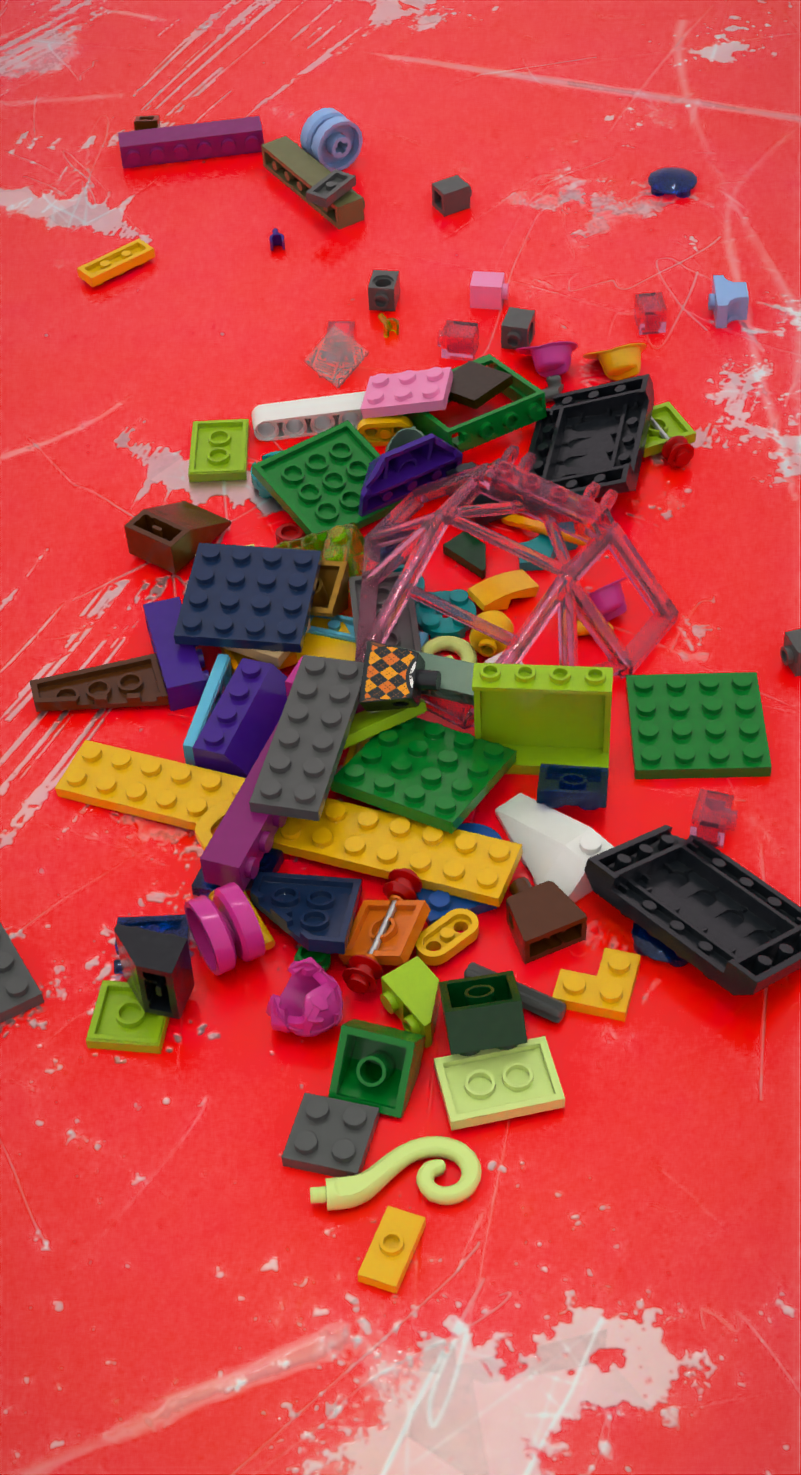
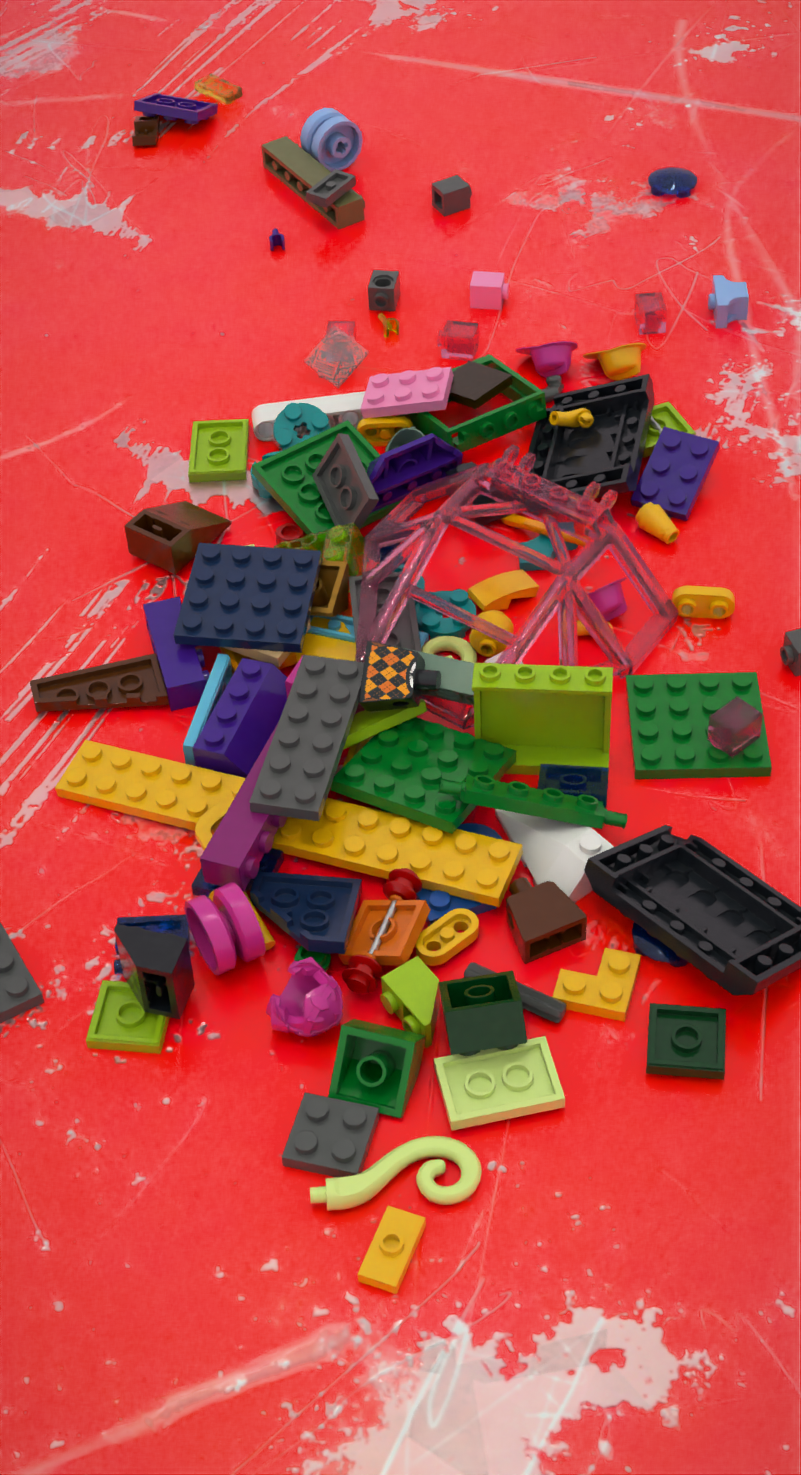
(116, 262): plate -> none
(175, 107): none -> dark purple plate
(191, 142): magenta brick -> none
(218, 89): none -> plate
(294, 417): none -> teal plate
(345, 484): none -> dark grey plate
(467, 552): dark green tile -> none
(517, 328): brick -> none
(522, 799): none -> green plate
(574, 418): none -> yellow arm
(657, 523): none -> yellow cone
(676, 472): none -> dark purple plate
(686, 1041): none -> dark green plate
(703, 602): none -> yellow plate
(713, 817): clear pink brick -> none
(734, 727): none -> clear pink brick

